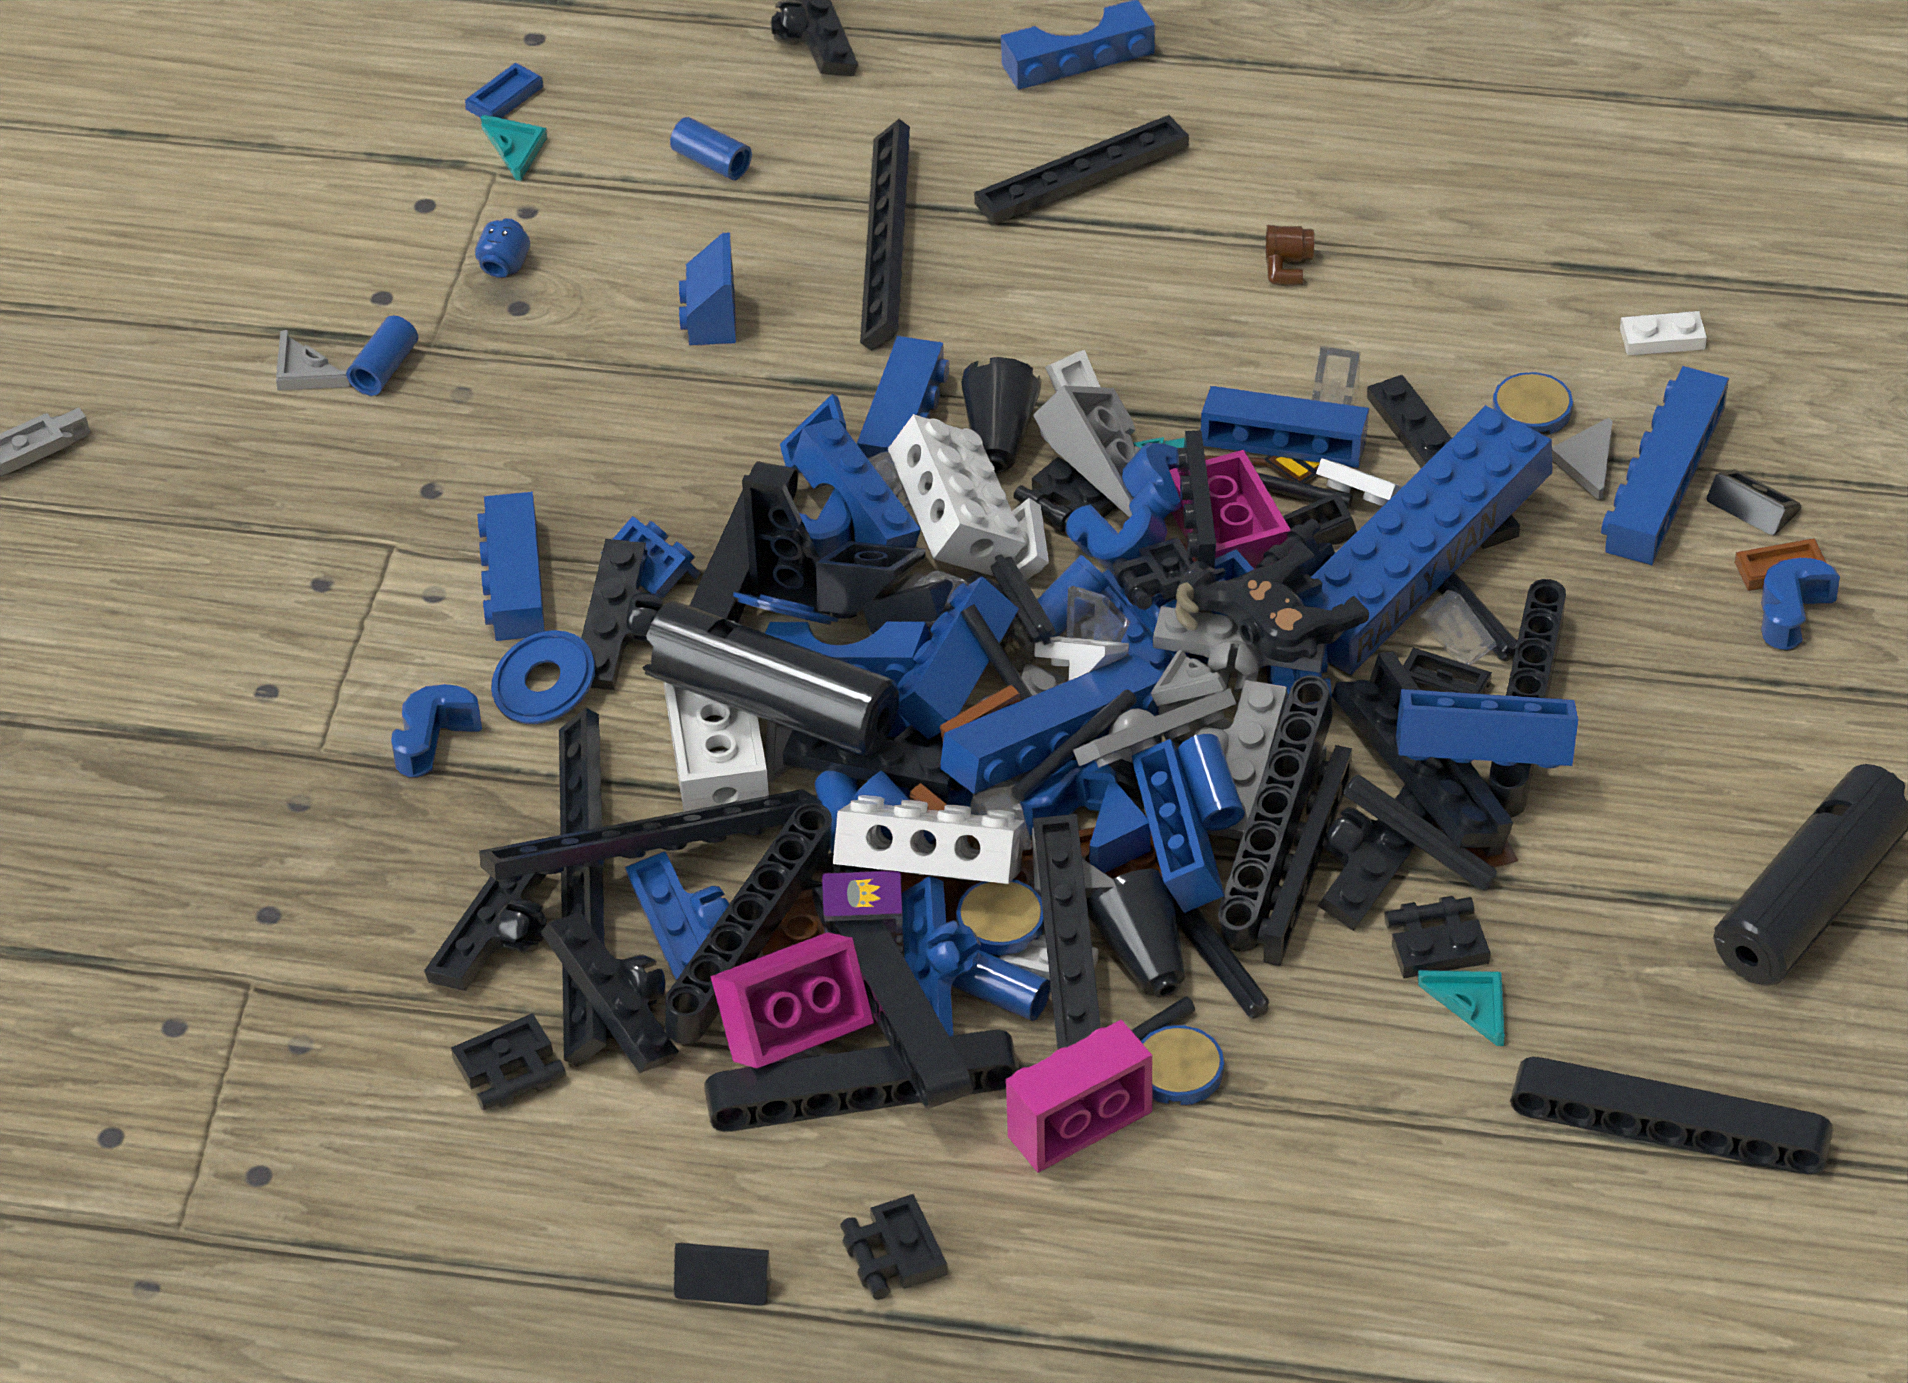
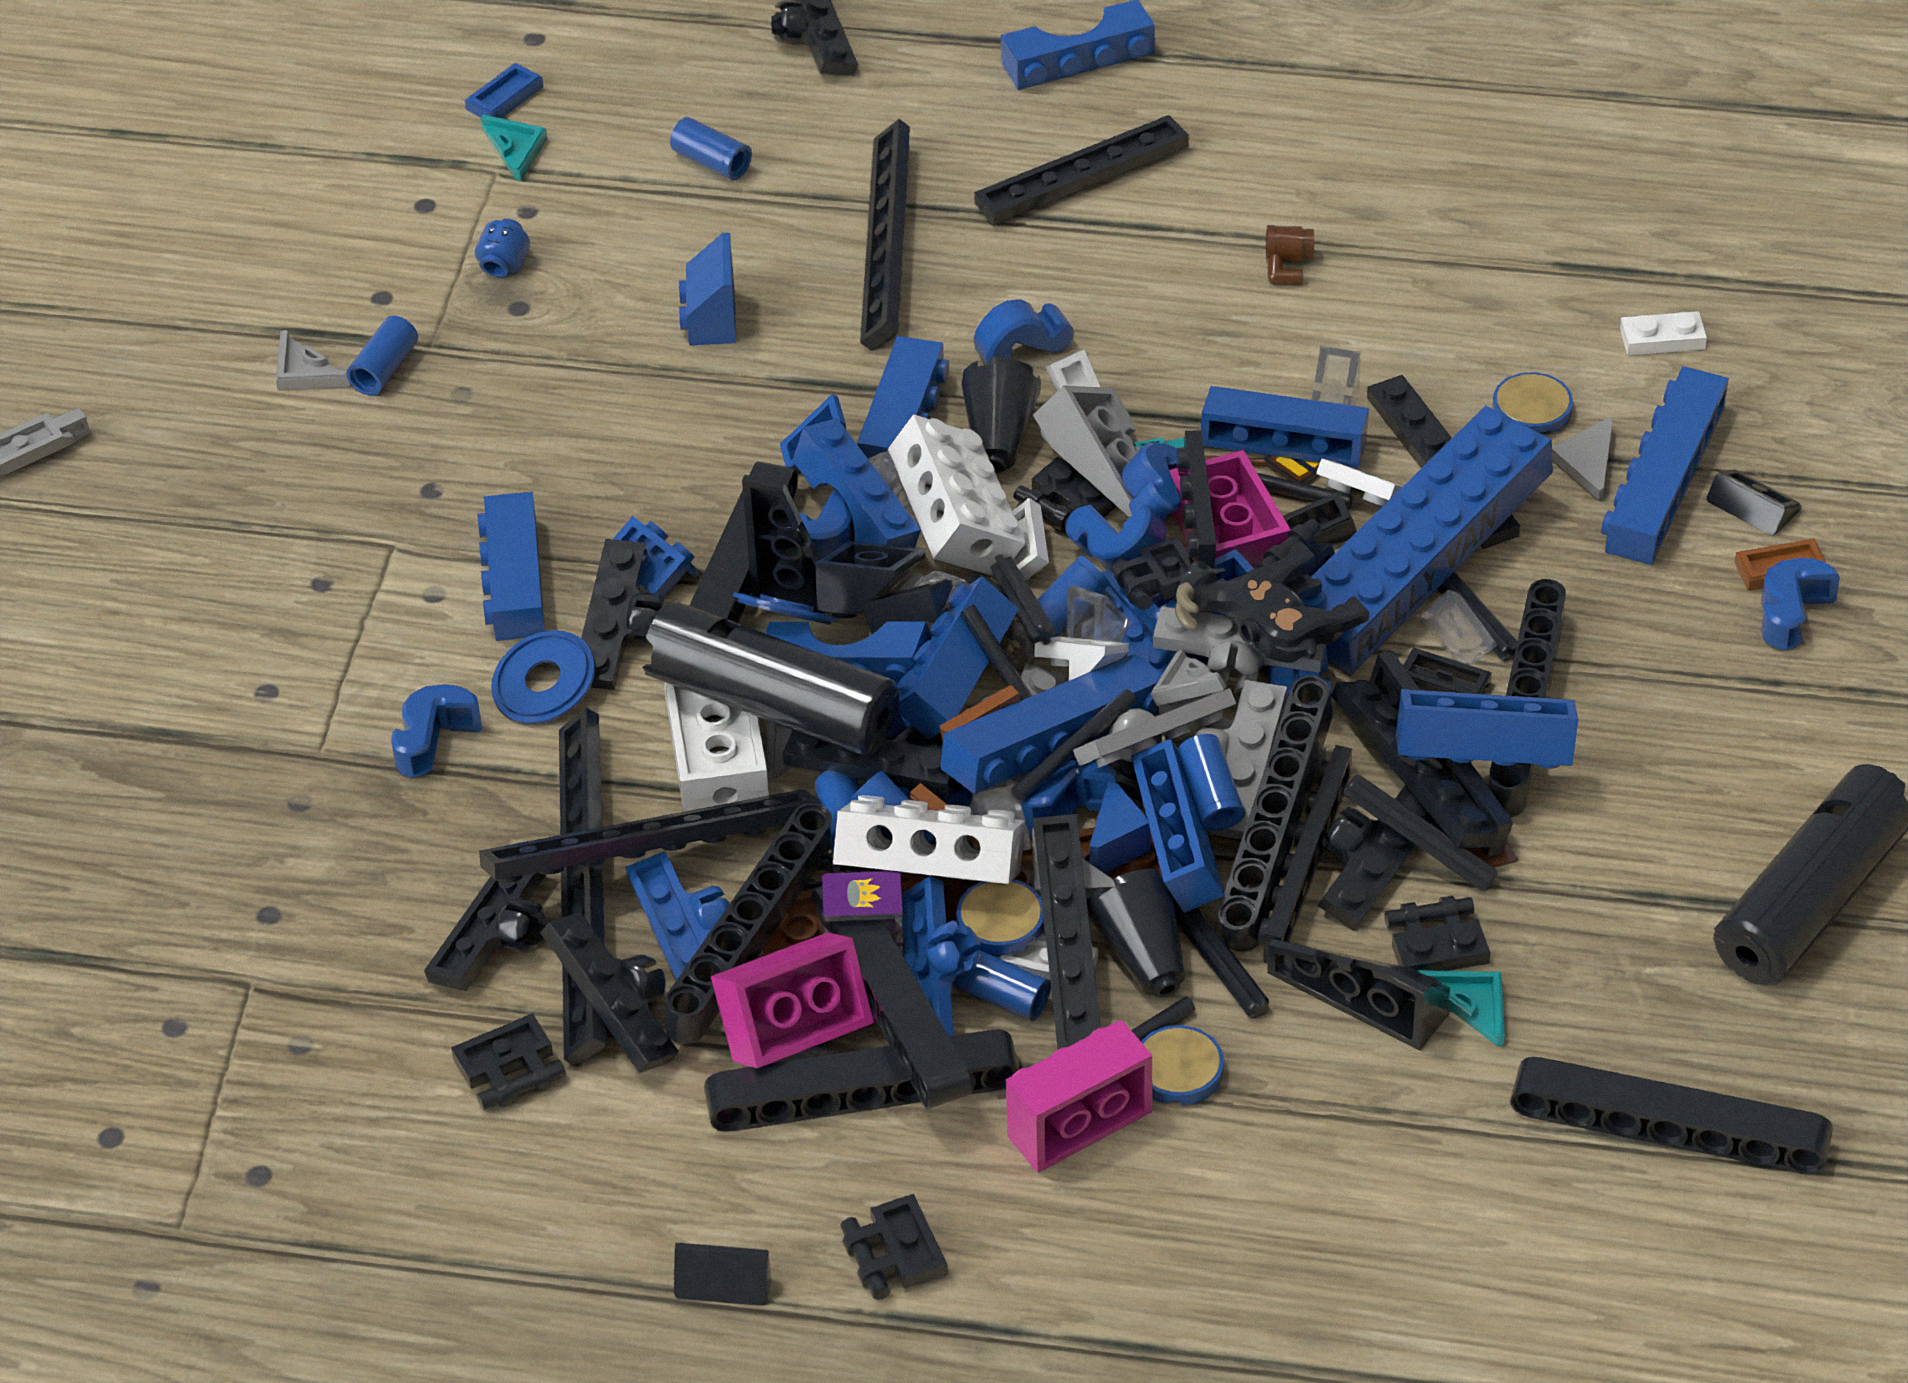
(1019, 323): none -> blue animal
(1373, 991): none -> black wedge

